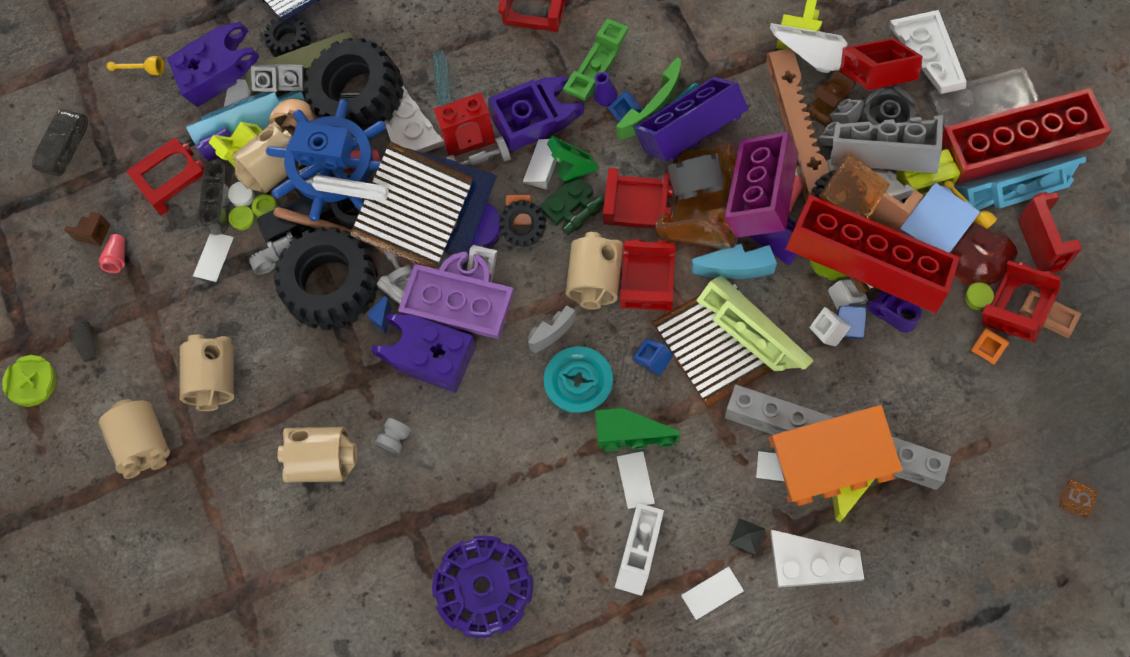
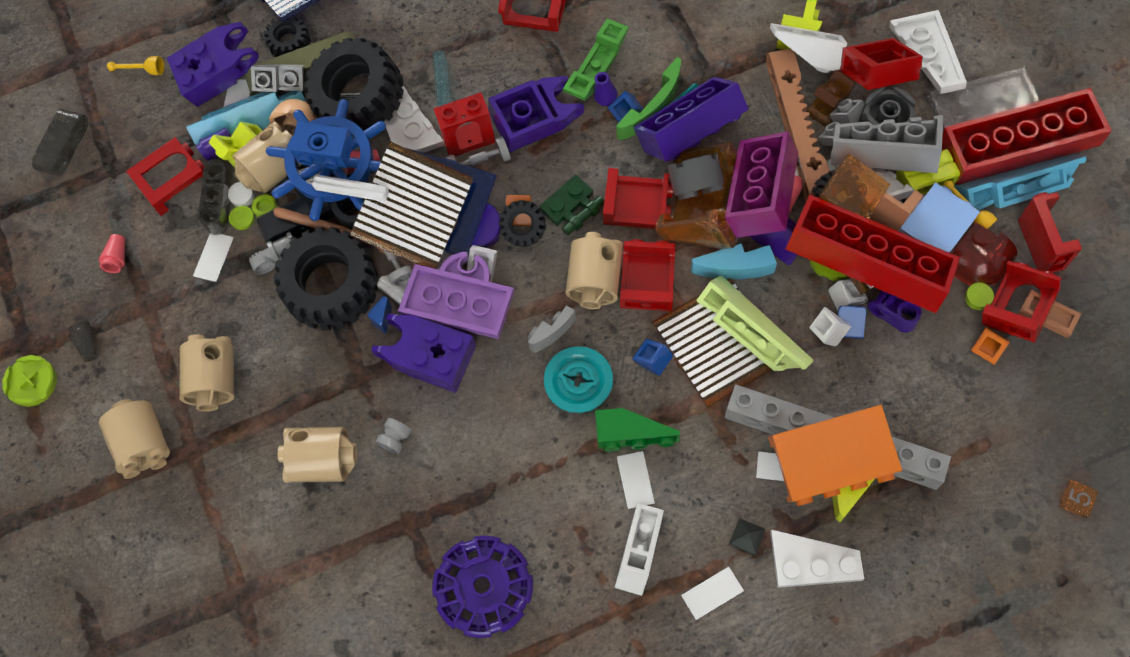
(90, 230): reddish brown panel -> none
(540, 166): white slope -> none
(572, 160): green slope -> none

